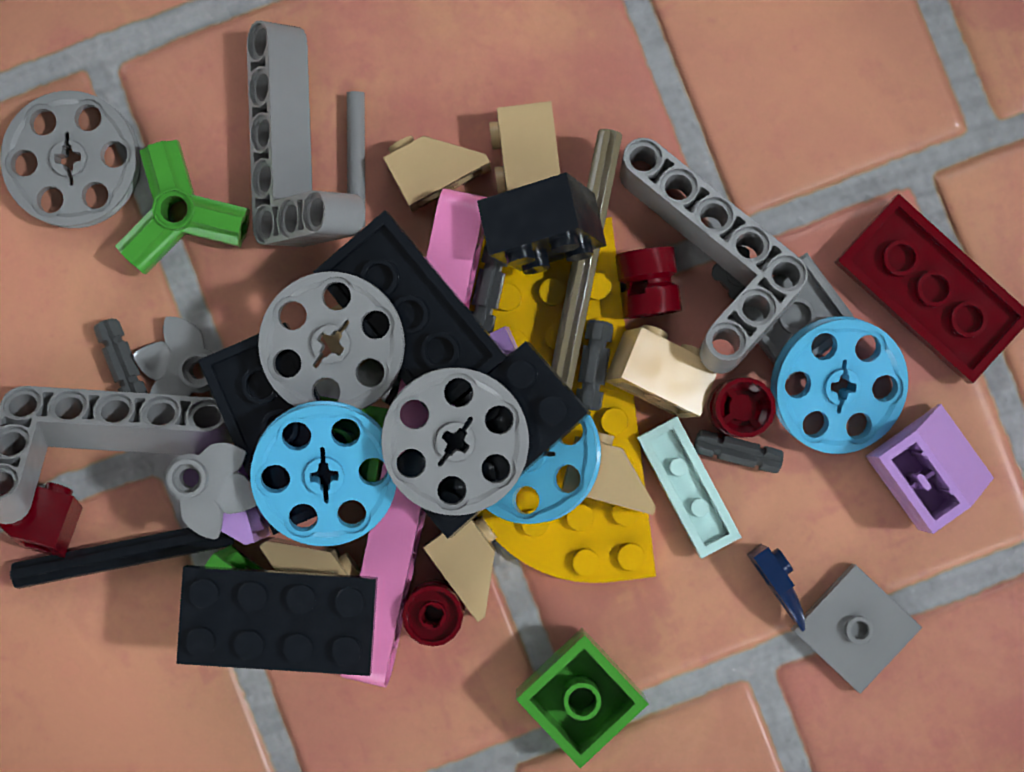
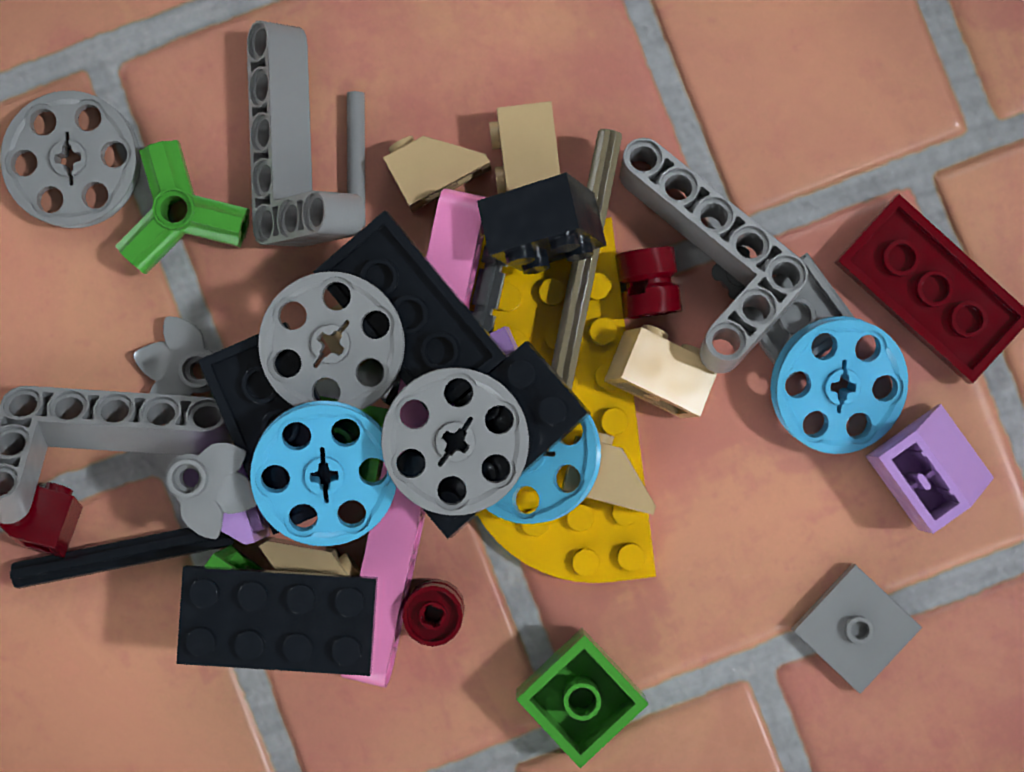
(119, 356): dark grey axle -> none
(467, 563): tan slope -> none
(594, 363): dark grey axle -> none
(688, 487): light aqua plate -> none
(738, 451): dark grey axle -> none
(741, 407): dark red wheel -> none
(775, 570): dark blue plate -> none

